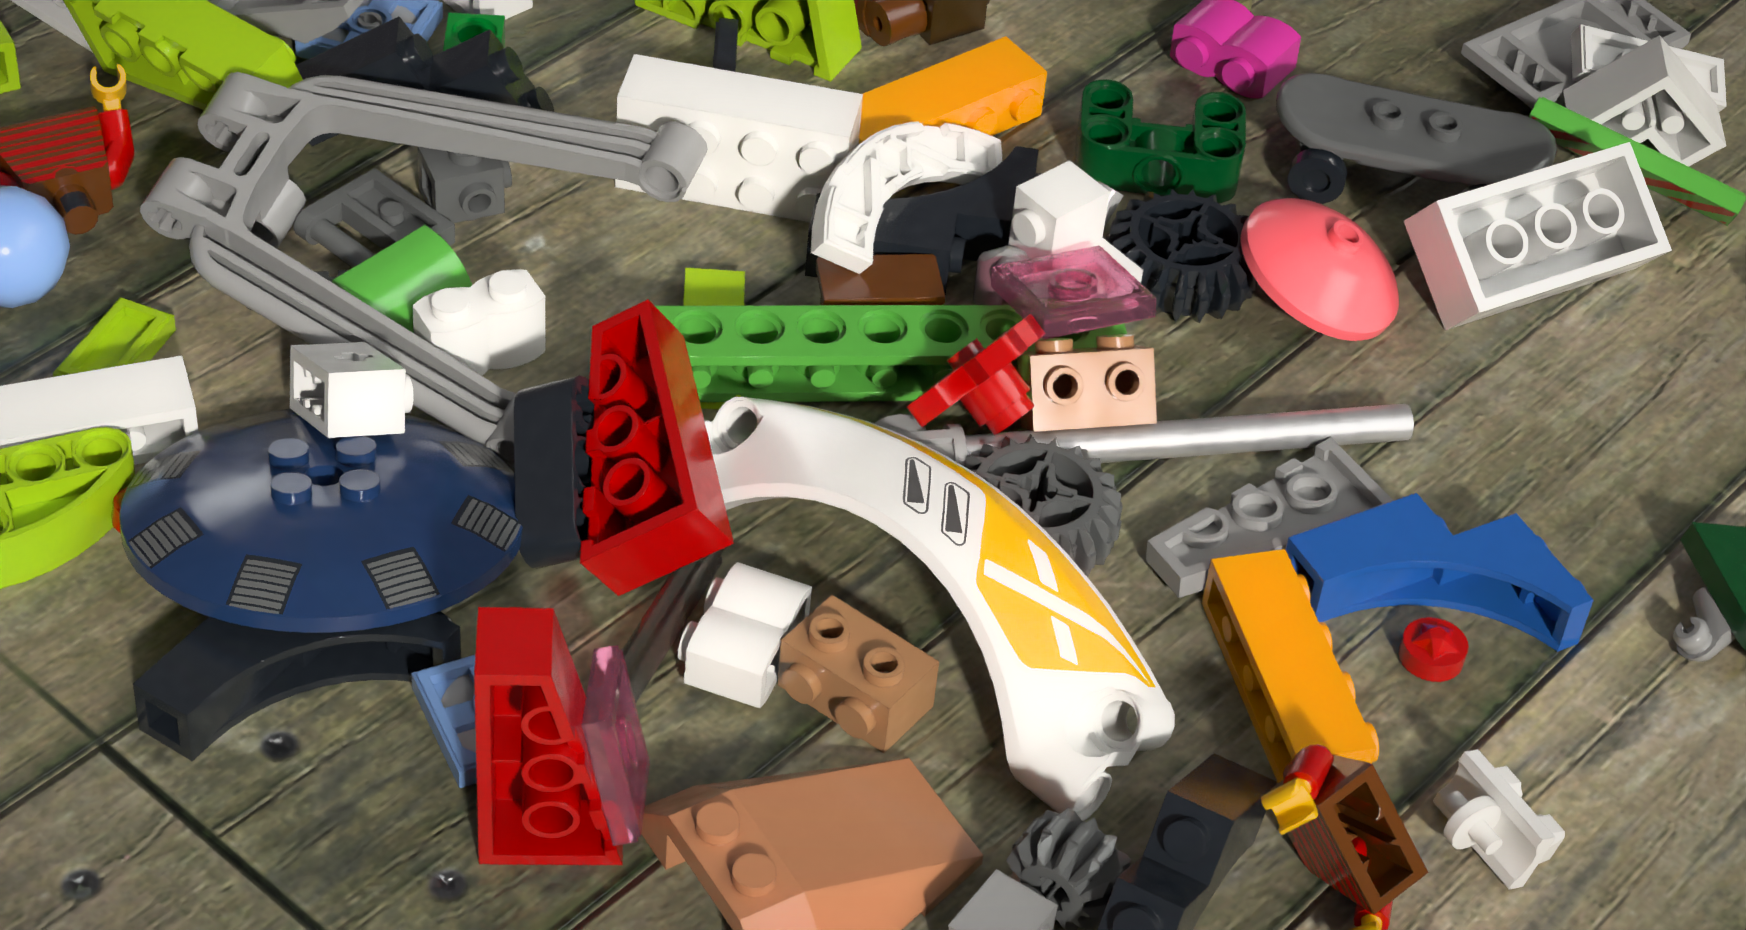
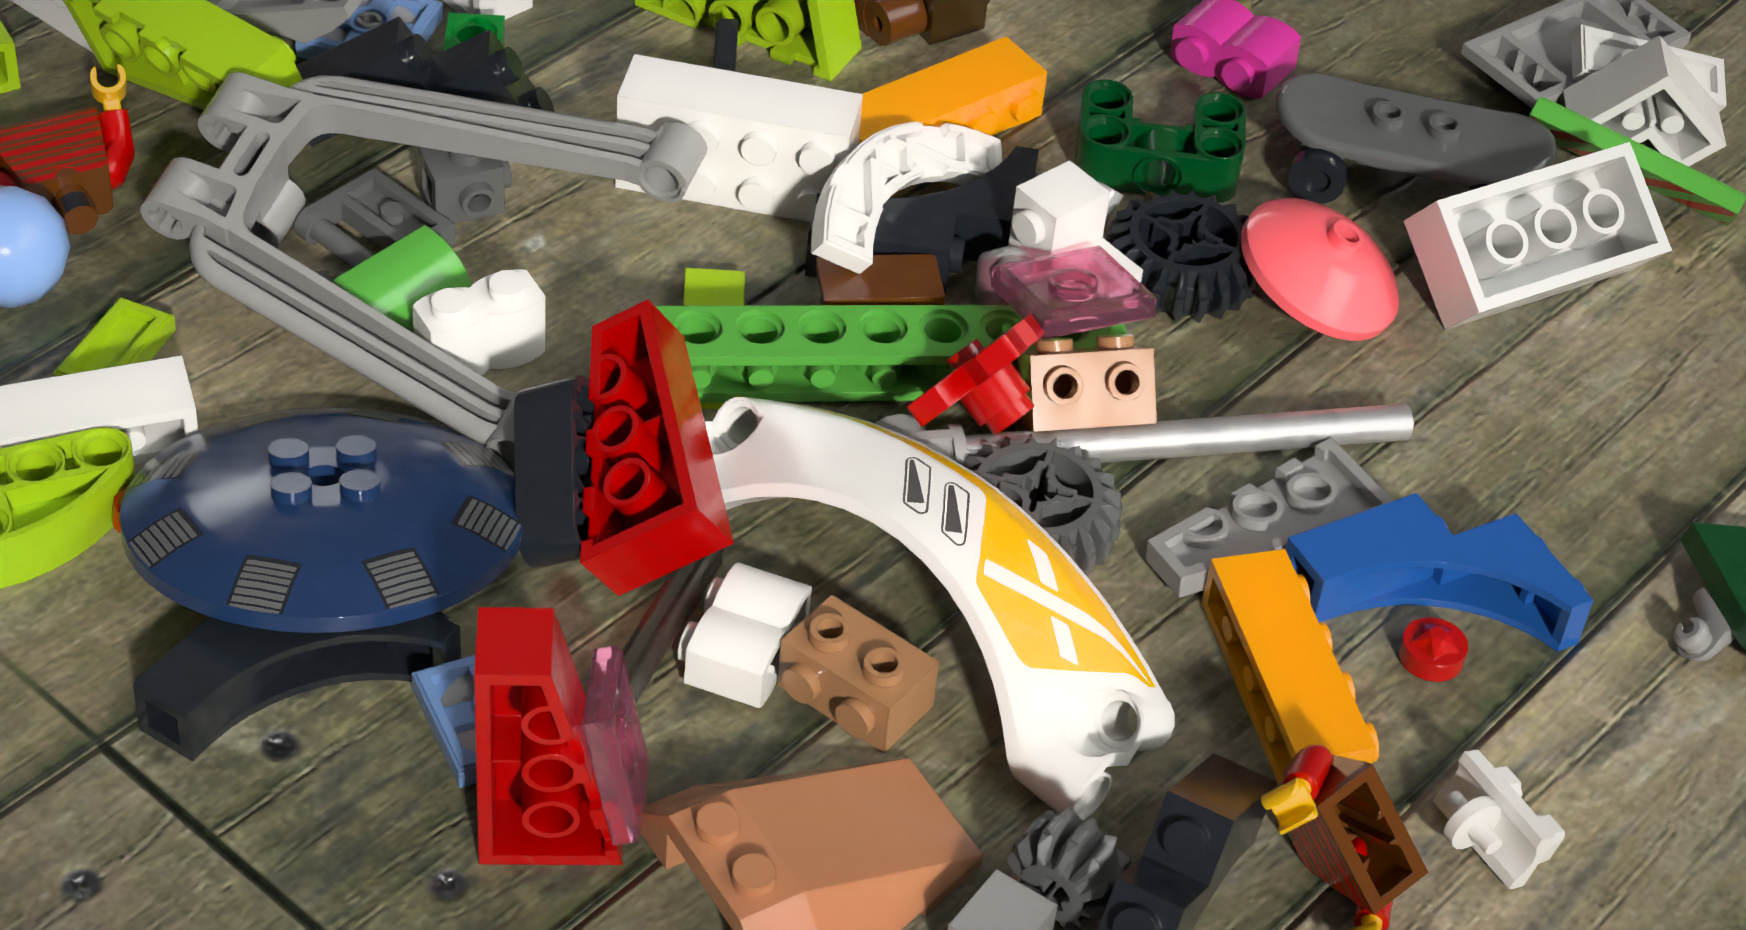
(349, 389): white brick -> none

